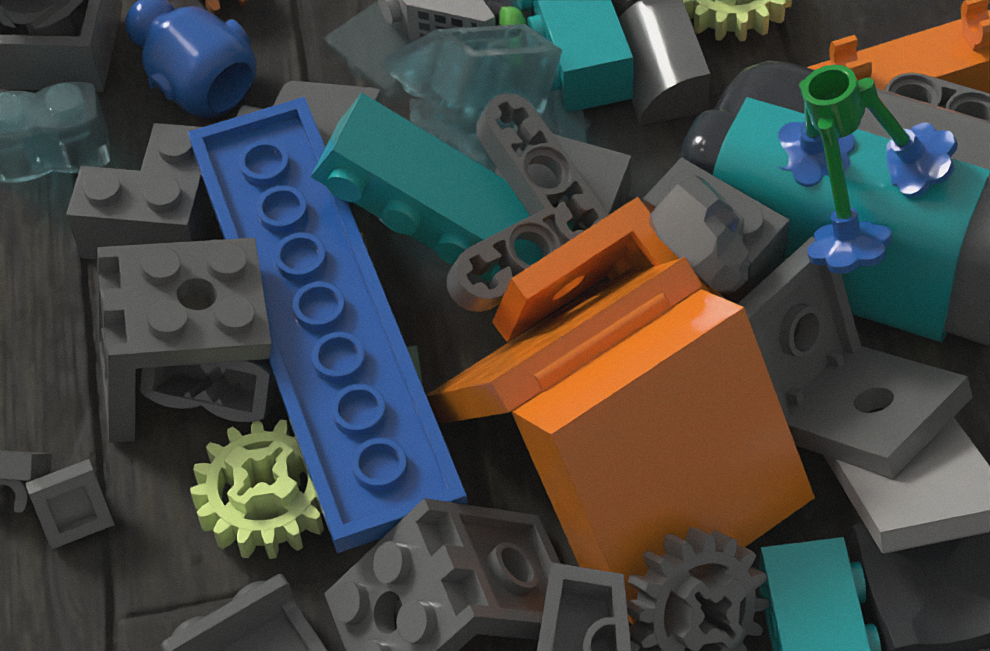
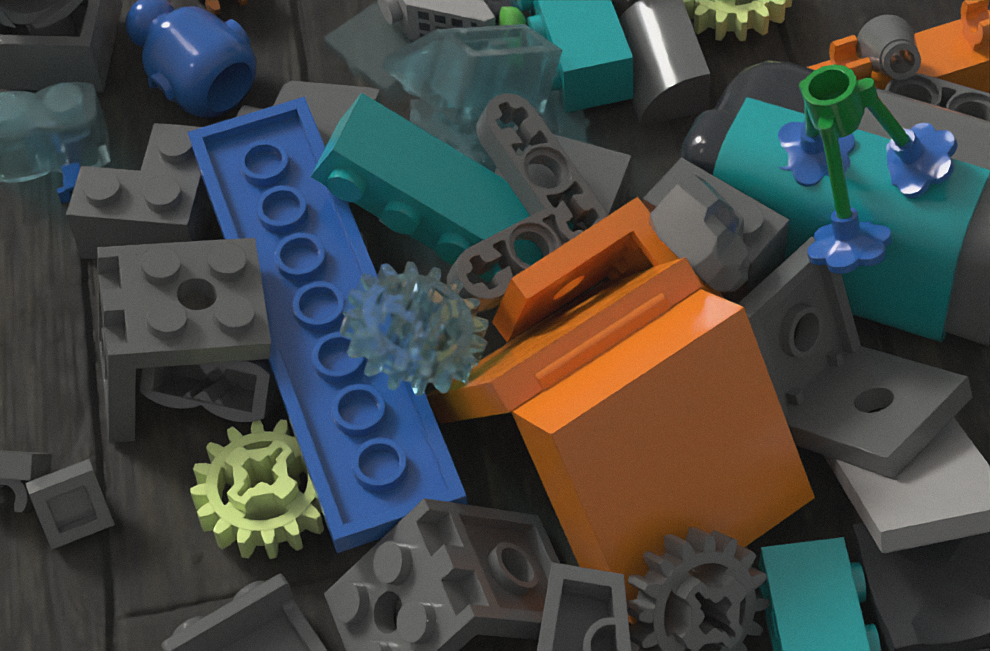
(70, 175): none -> blue piece
(414, 328): none -> clear light blue gear
(889, 46): none -> dark grey cone

